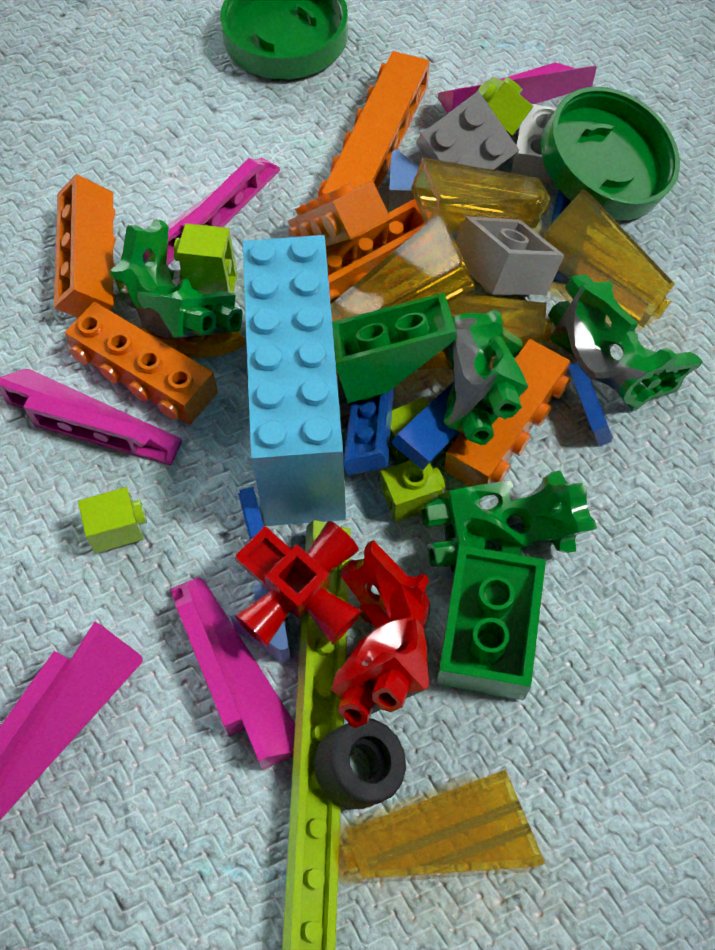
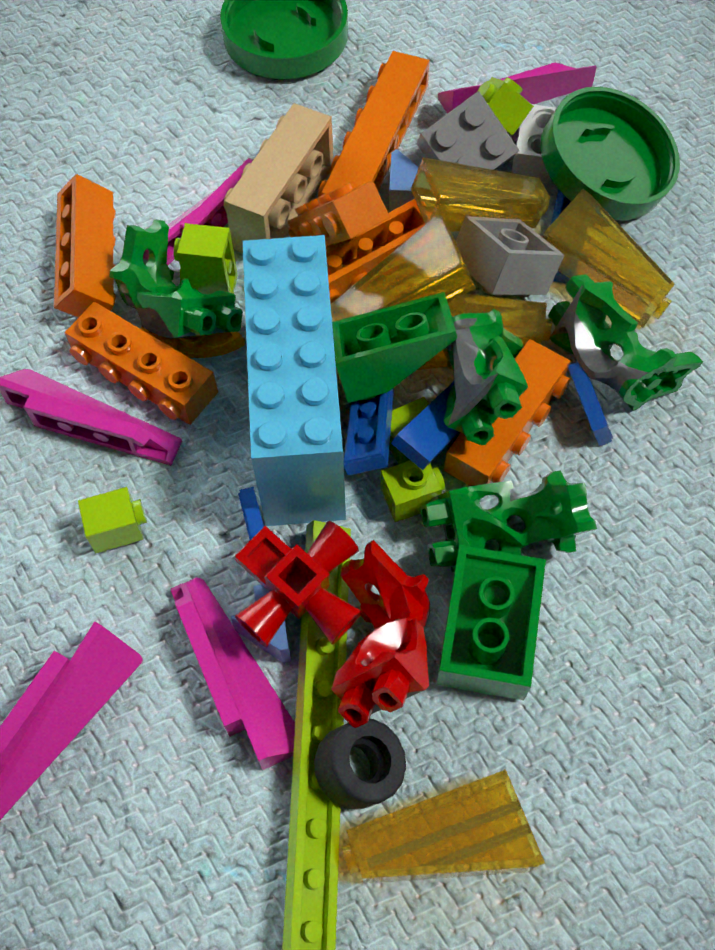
(281, 177): none -> tan brick

